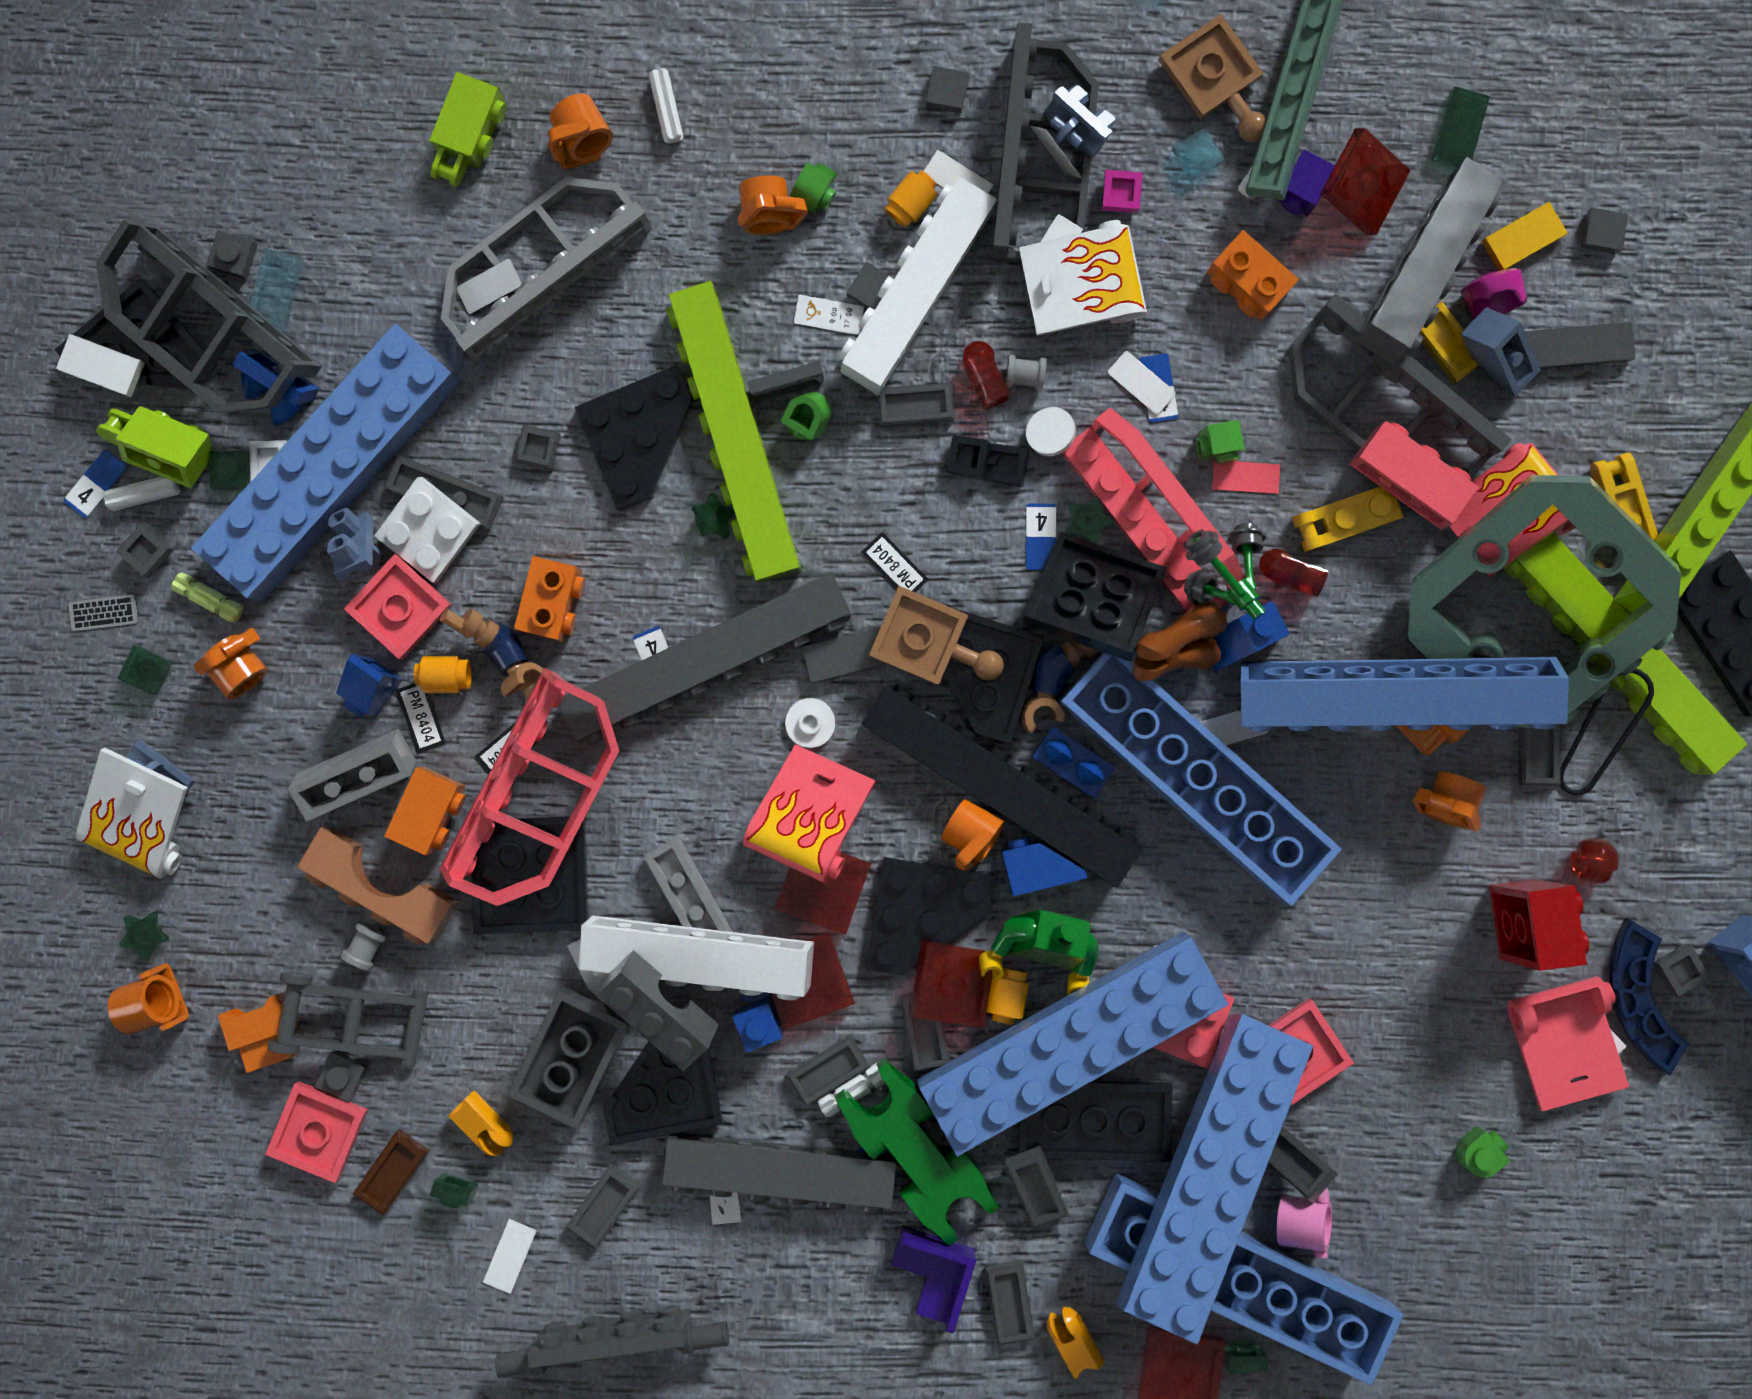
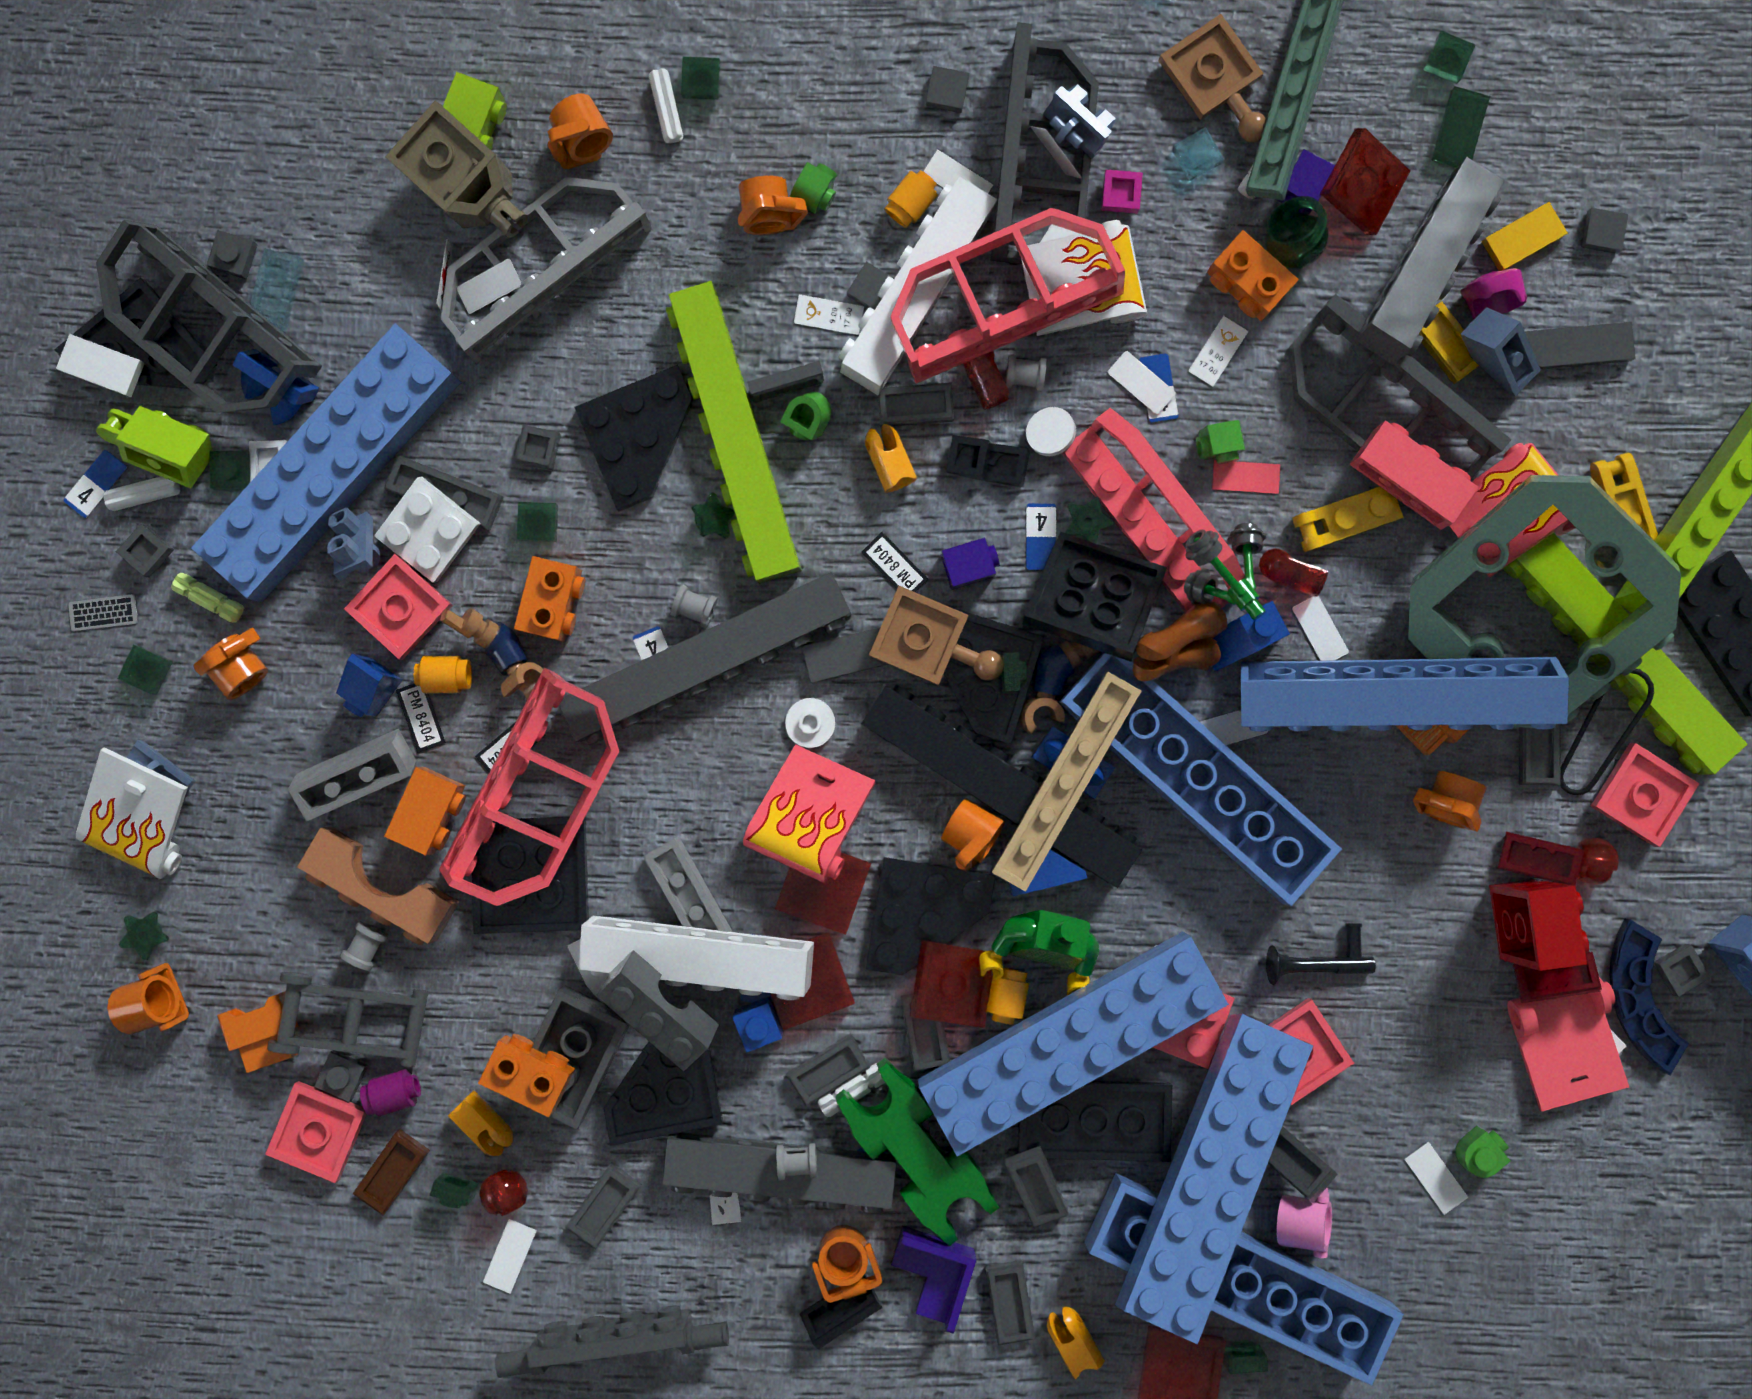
(390, 1093): none -> magenta brick
(446, 263): none -> white sticker
(457, 172): none -> dark tan plate
(503, 1192): none -> clear red piece
(527, 1074): none -> orange brick
(537, 521): none -> clear green plate
(693, 606): none -> light grey bush
(700, 78): none -> clear green plate
(796, 1161): none -> light grey bush
(829, 1320): none -> black plate
(844, 1262): none -> orange piece
(892, 464): none -> light orange piece
(970, 563): none -> dark purple brick
(1013, 673): none -> clear green plate
(1029, 316): none -> coral plate
(1066, 781): none -> tan plate
(1218, 351): none -> white sticker
(1294, 236): none -> clear green helmet
(1320, 629): none -> white sticker
(1354, 963): none -> black piece
(1436, 1178): none -> white sticker
(1449, 57): none -> clear green plate
(1541, 859): none -> dark red plate
(1557, 983): none -> dark red plate
(1645, 794): none -> coral plate

